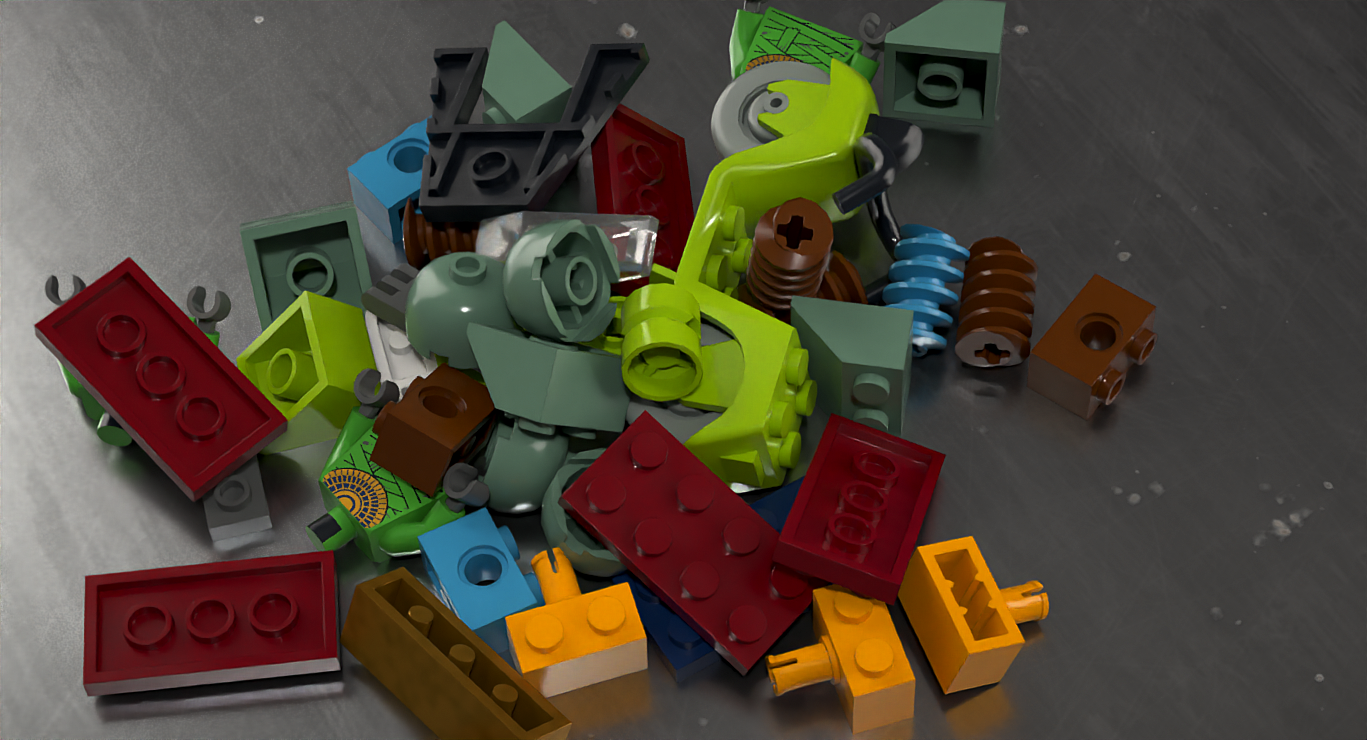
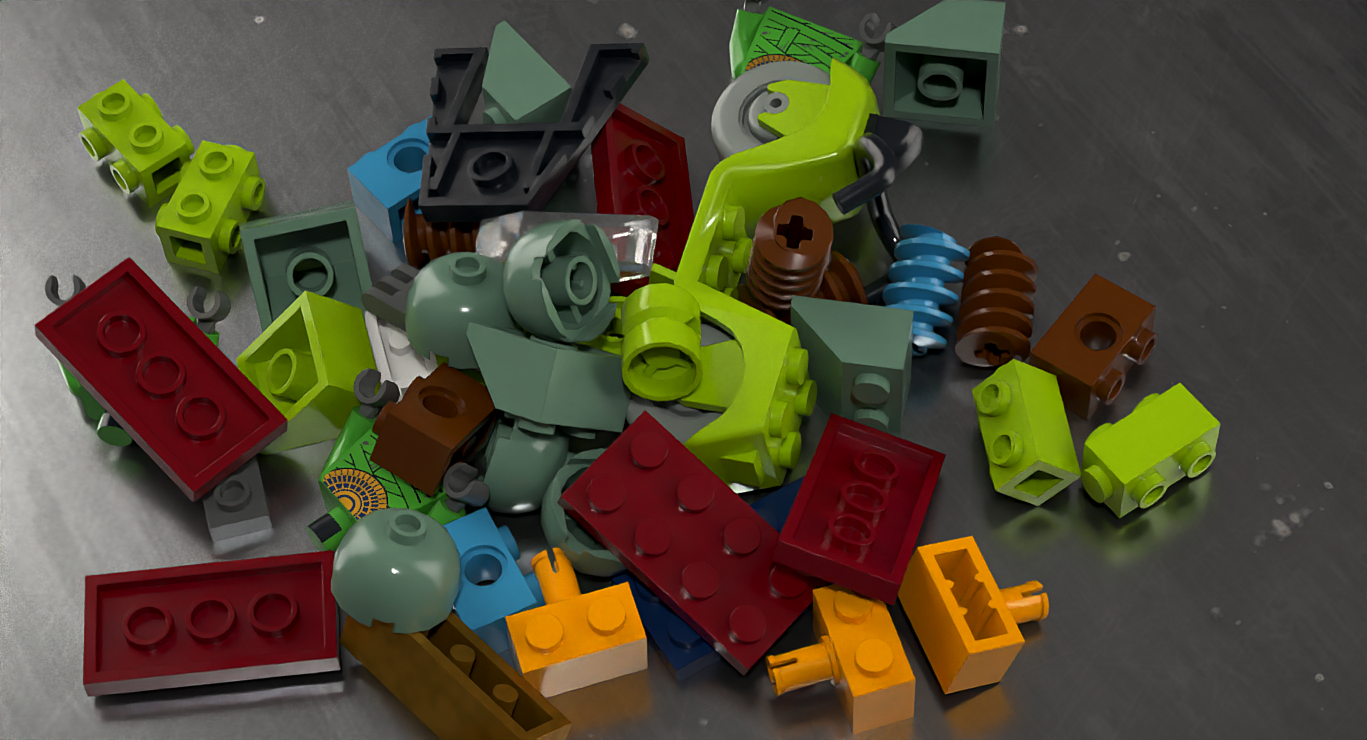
(134, 141): none -> lime brick
(208, 205): none -> lime brick
(397, 570): none -> sand green cylinder
(1025, 433): none -> lime brick
(1149, 450): none -> lime brick

